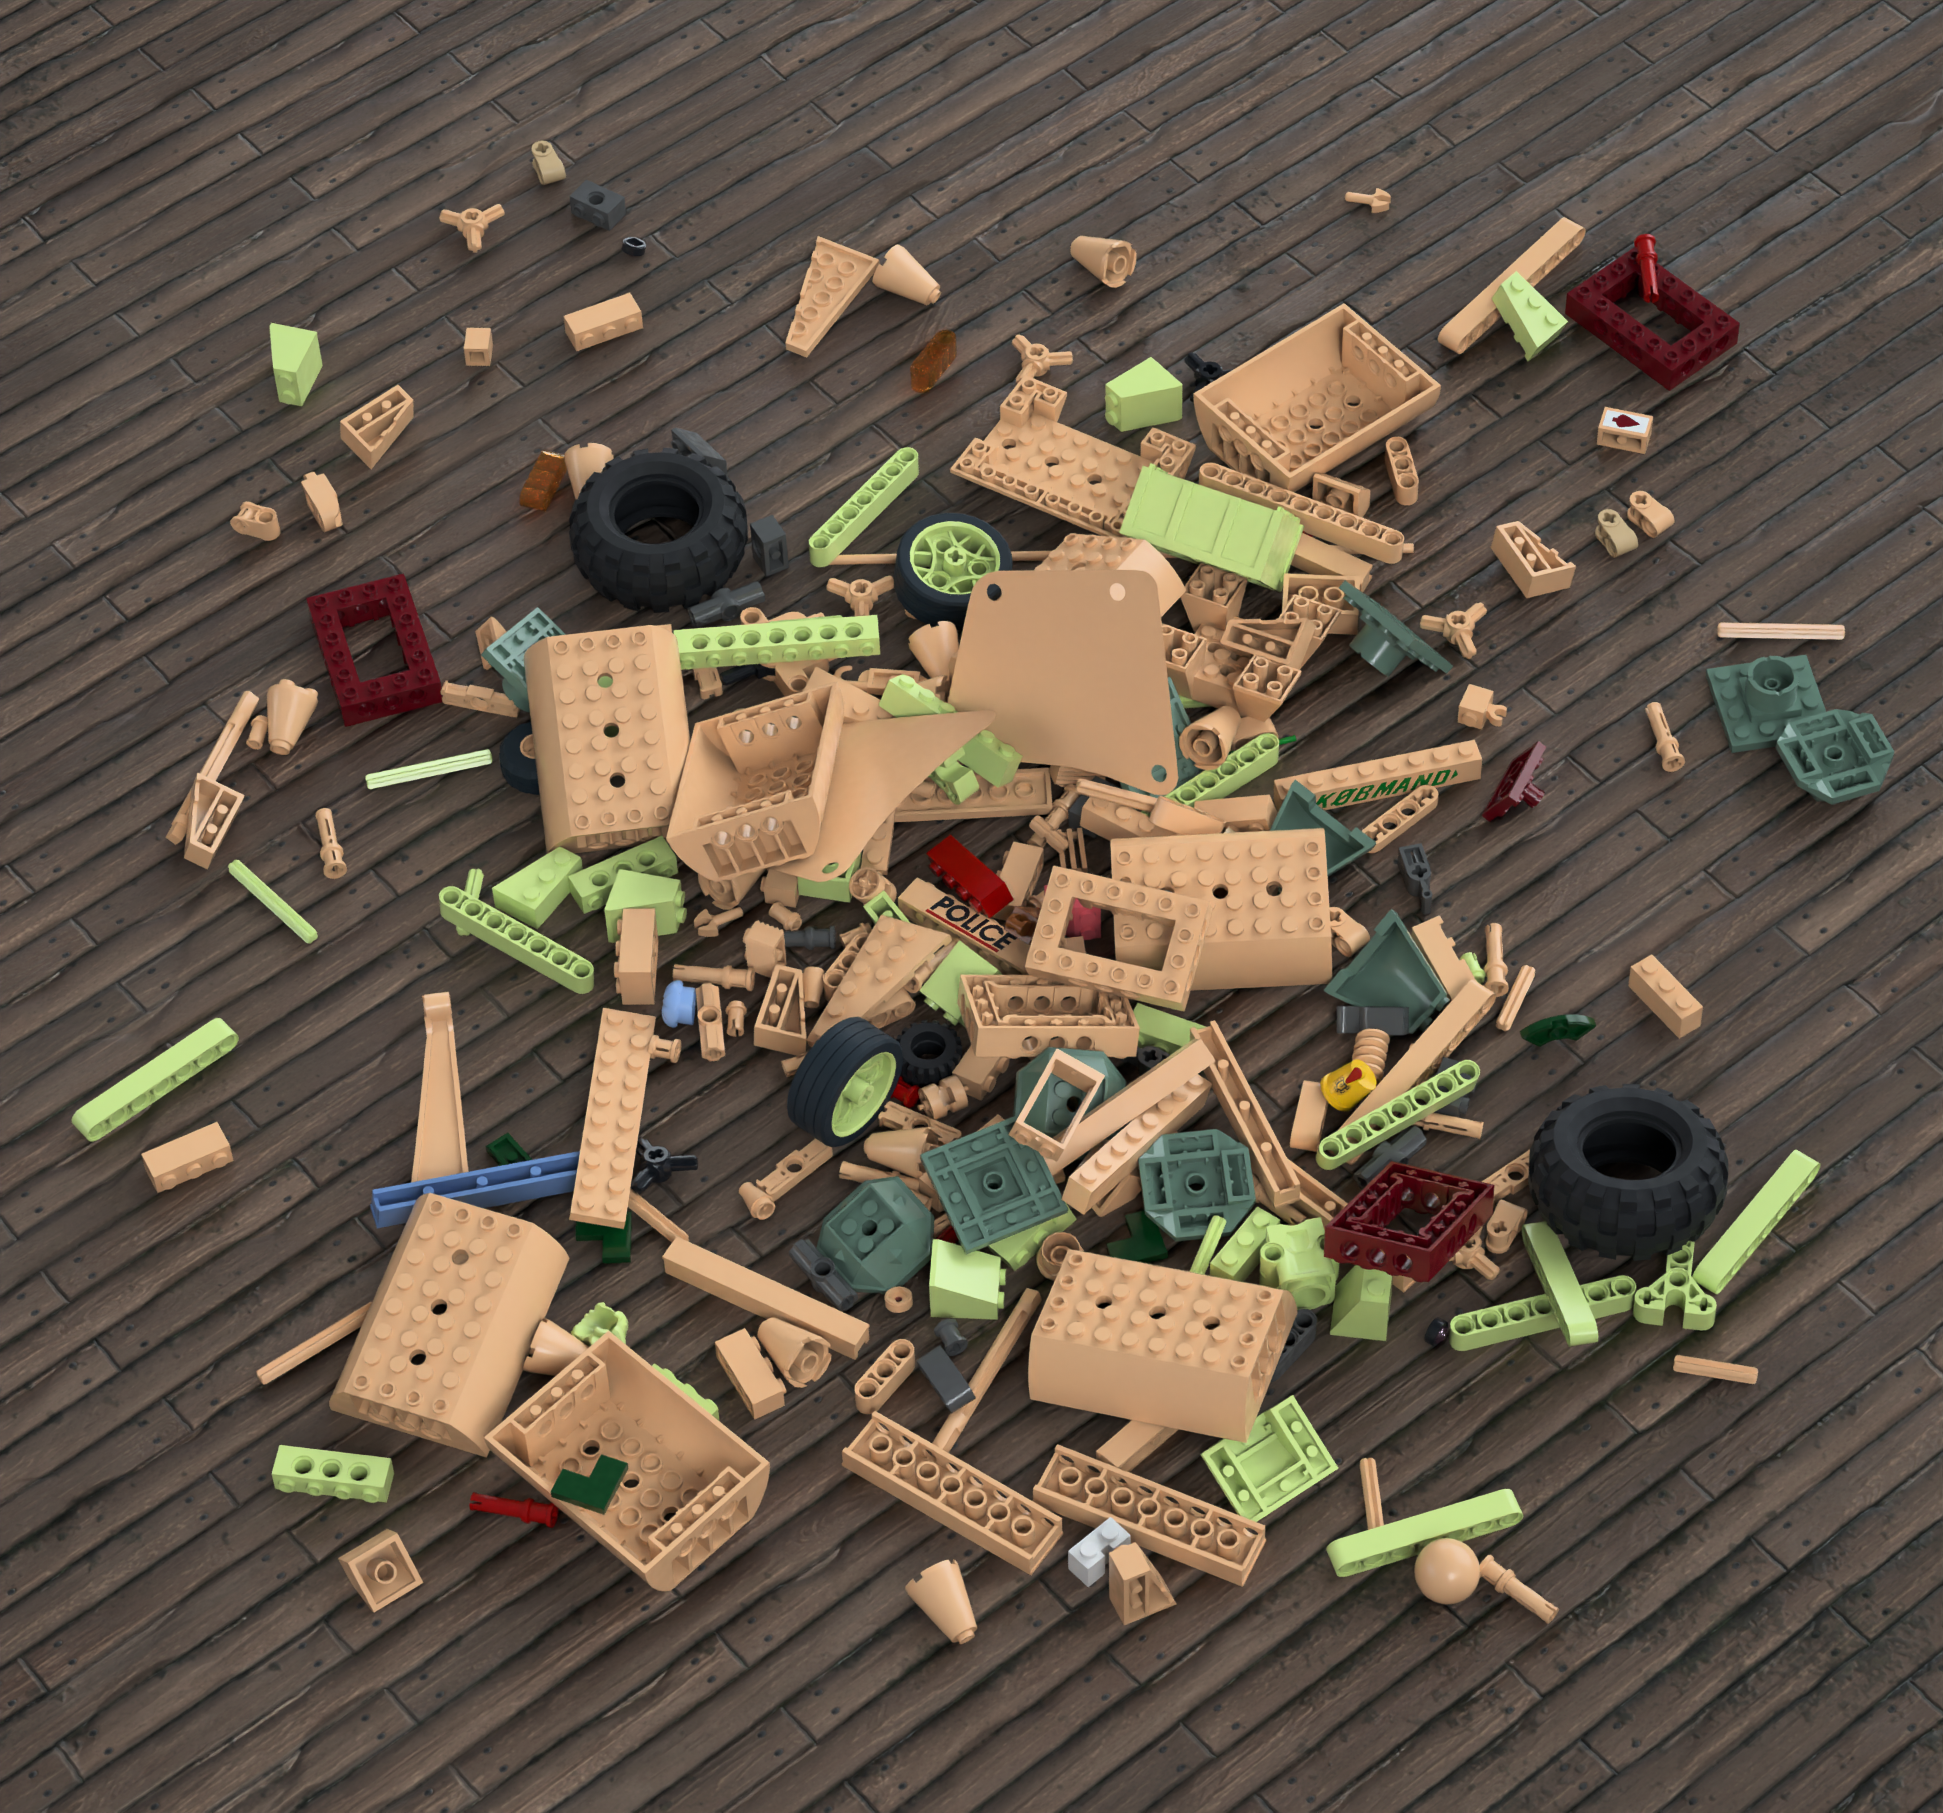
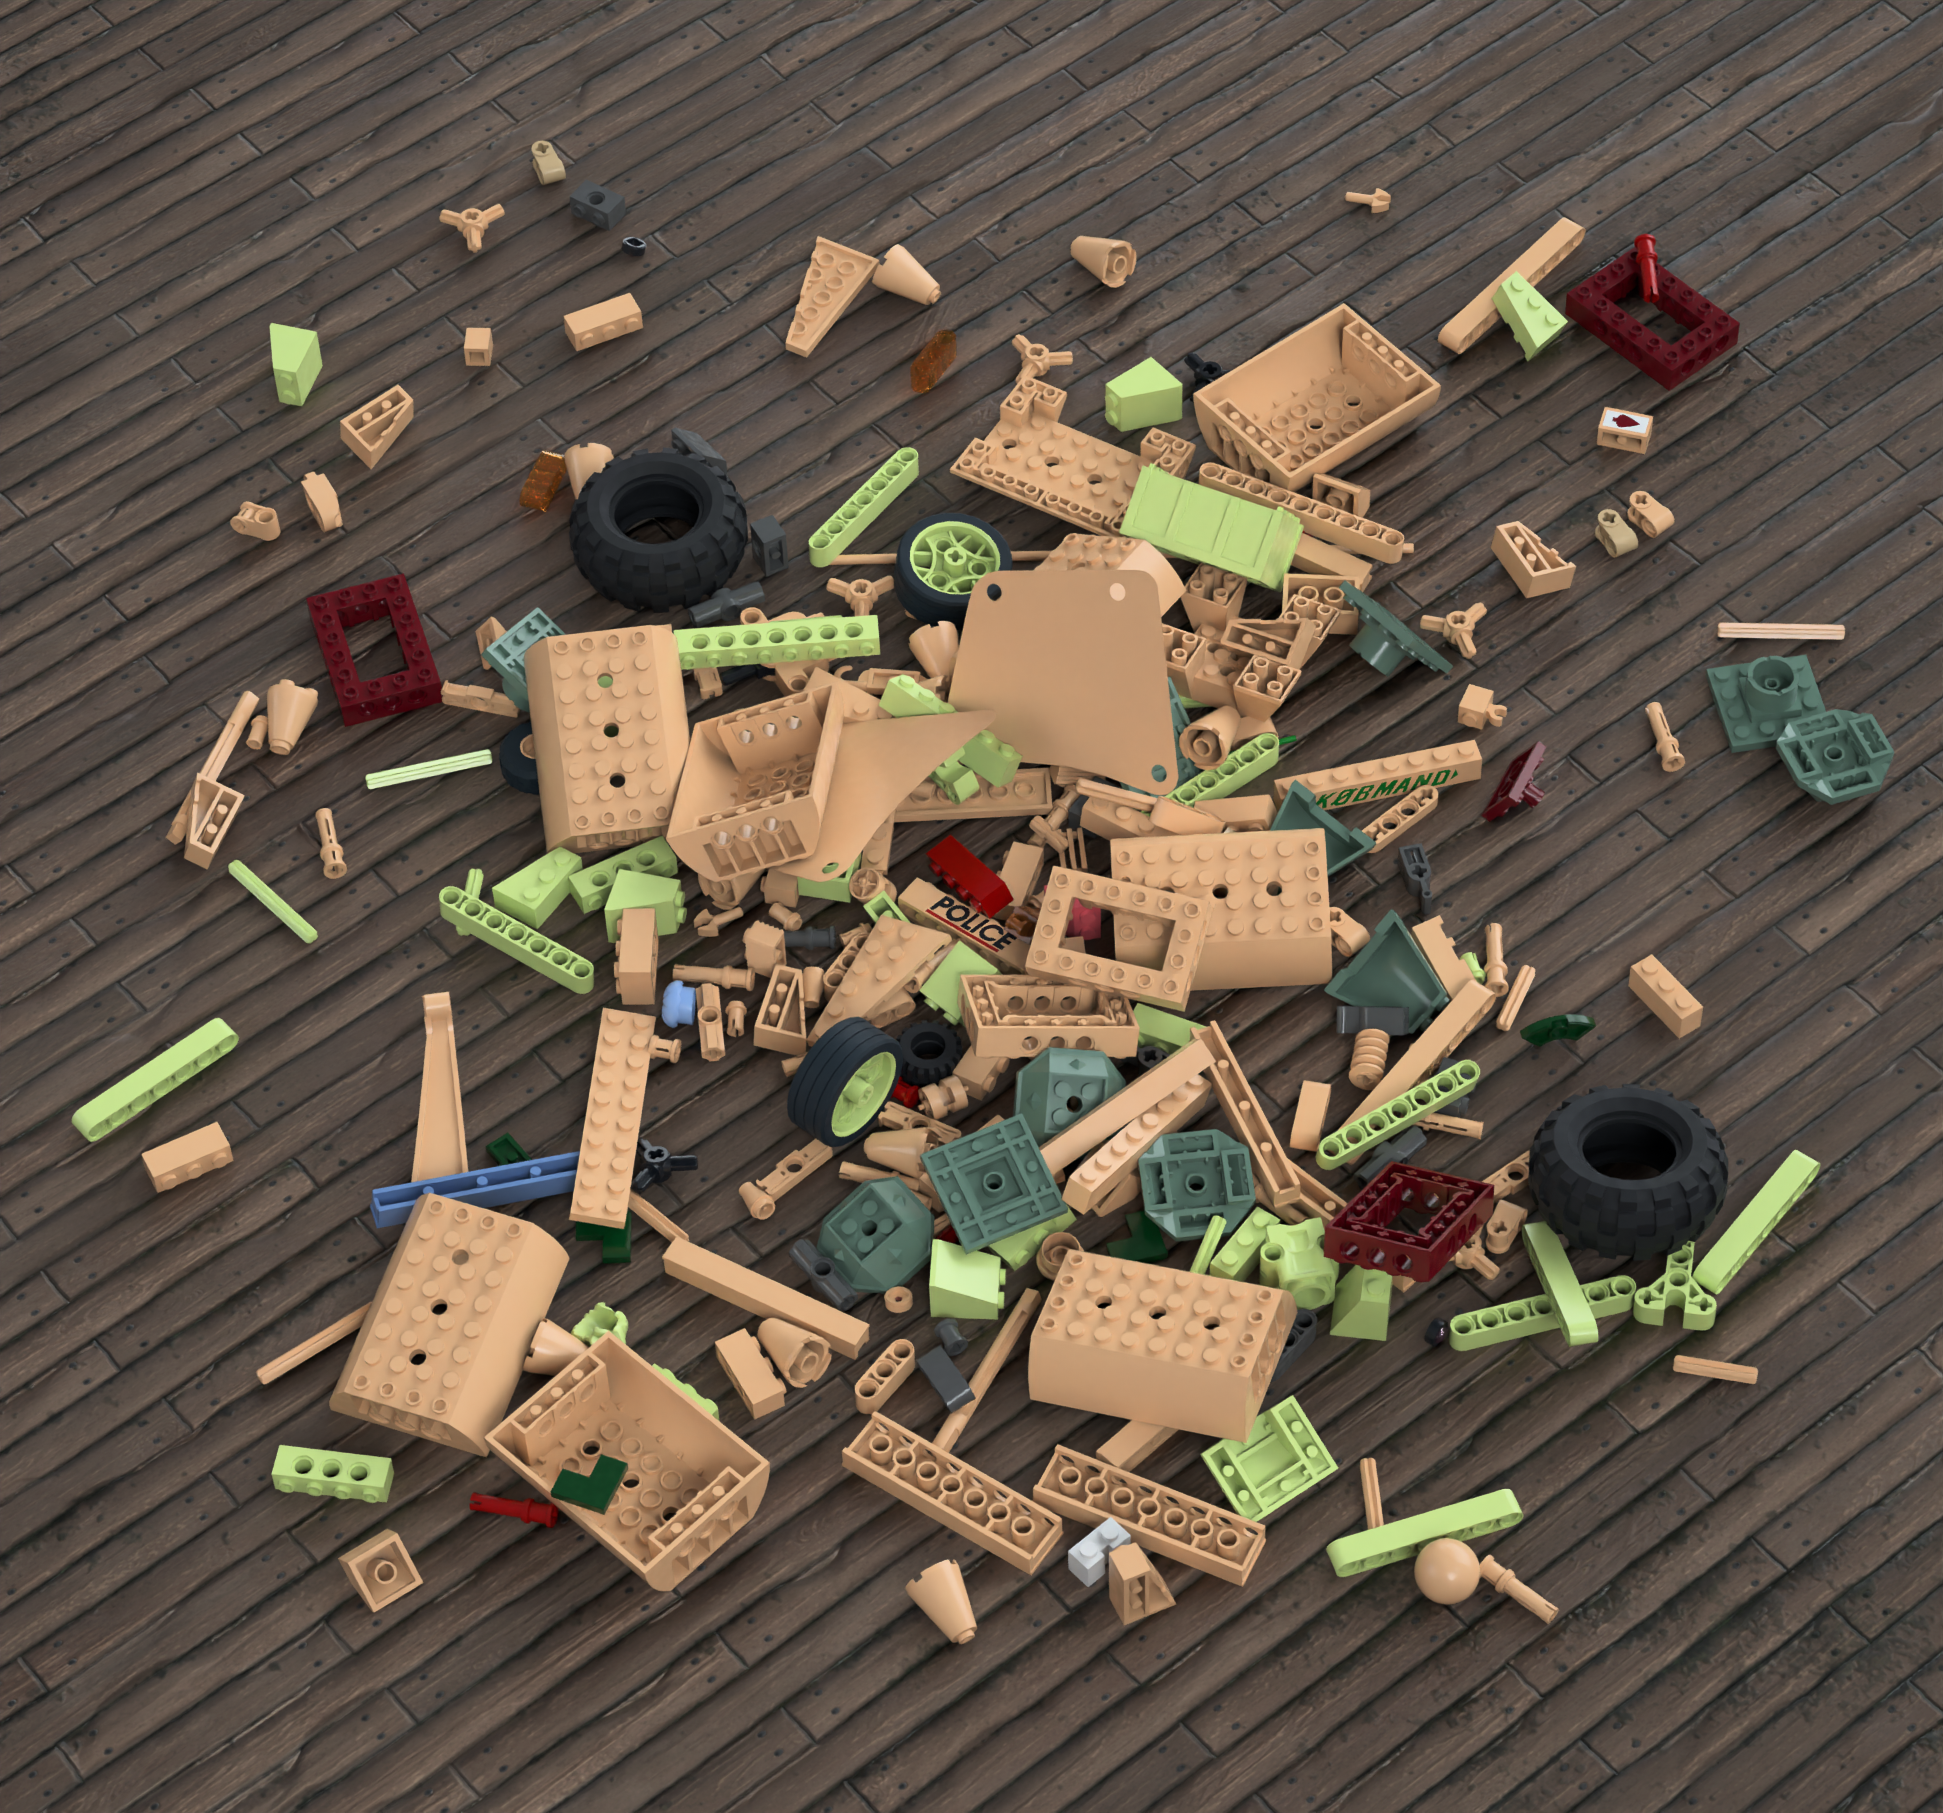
(1073, 1072): light nougat window -> none
(1348, 1085): yellow hat -> none
(1401, 471): light nougat beam -> none

